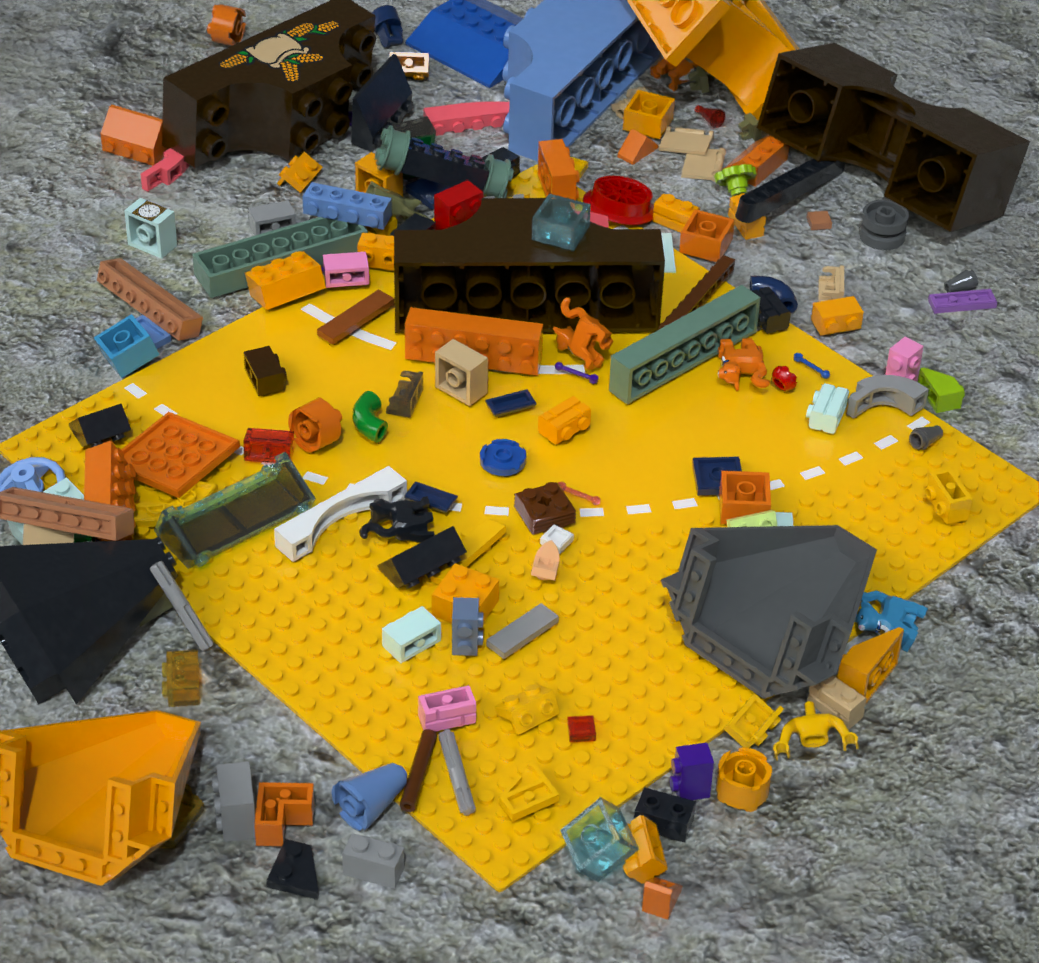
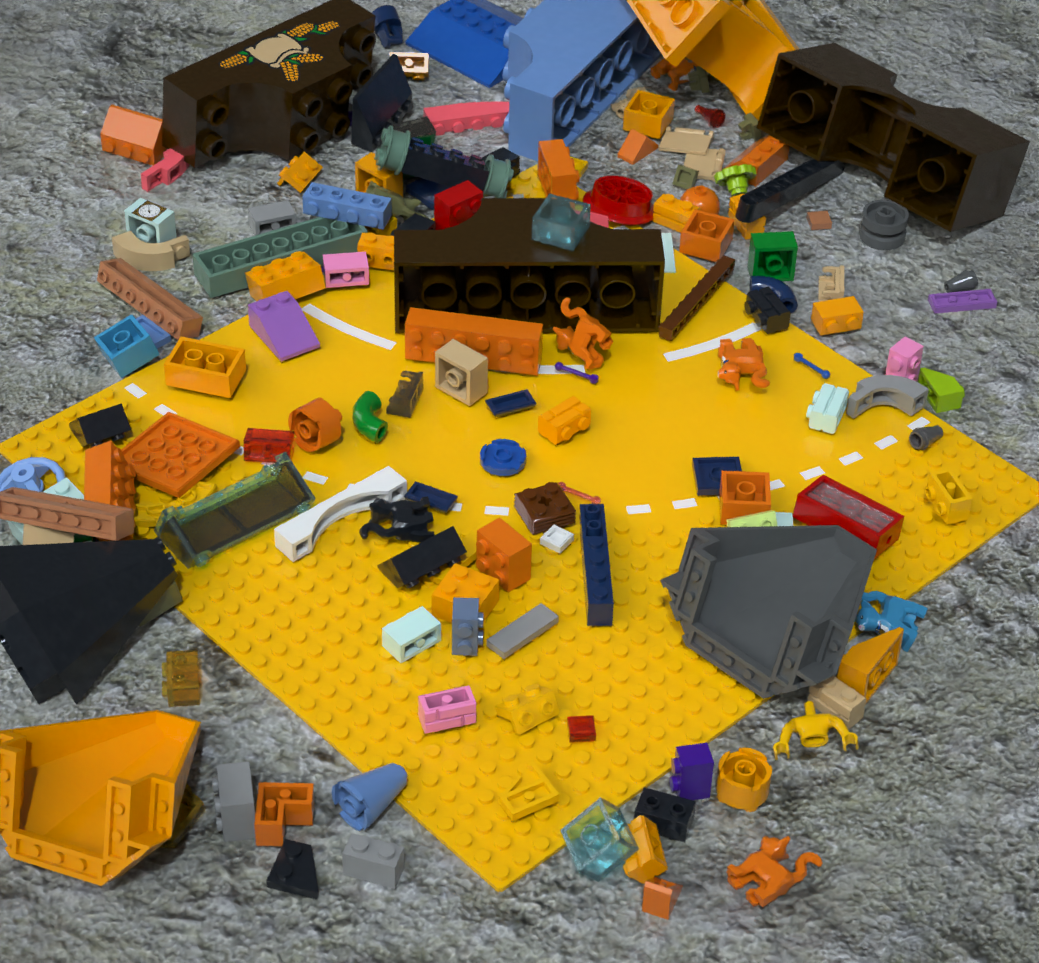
(150, 256): none -> tan arch
(181, 605): light grey axle -> none
(205, 367): none -> light orange brick
(227, 24): orange brick -> none
(264, 370): dark brown brick -> none
(282, 326): none -> medium lavender slope
(355, 317): dark orange tile -> none
(418, 770): reddish brown piece -> none
(456, 772): light grey axle -> none
(503, 554): none -> orange brick
(546, 561): light nougat plate -> none
(596, 565): none -> dark blue slope
(683, 344): sand green brick -> none
(685, 177): none -> olive tile
(703, 198): none -> orange cylinder
(752, 721): yellow bracket -> none
(770, 875): none -> orange animal
(773, 255): none -> green brick
(783, 378): red plate -> none
(836, 504): none -> red brick

